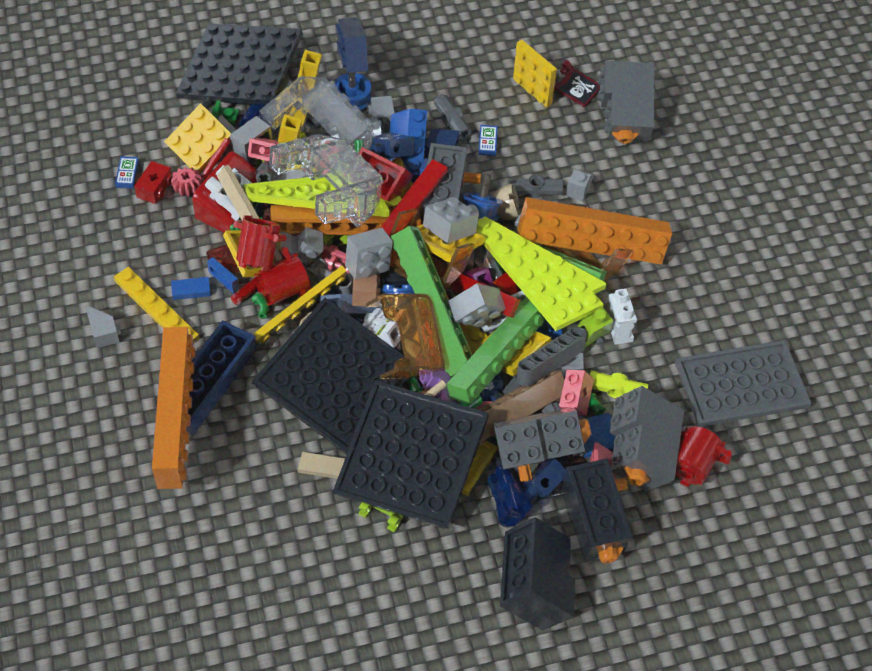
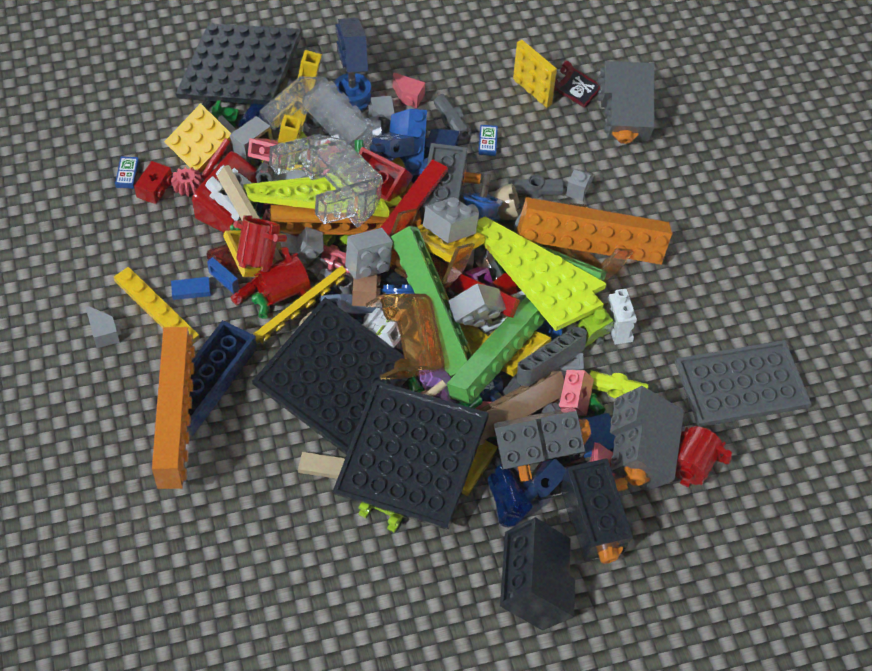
(408, 89): none -> coral slope

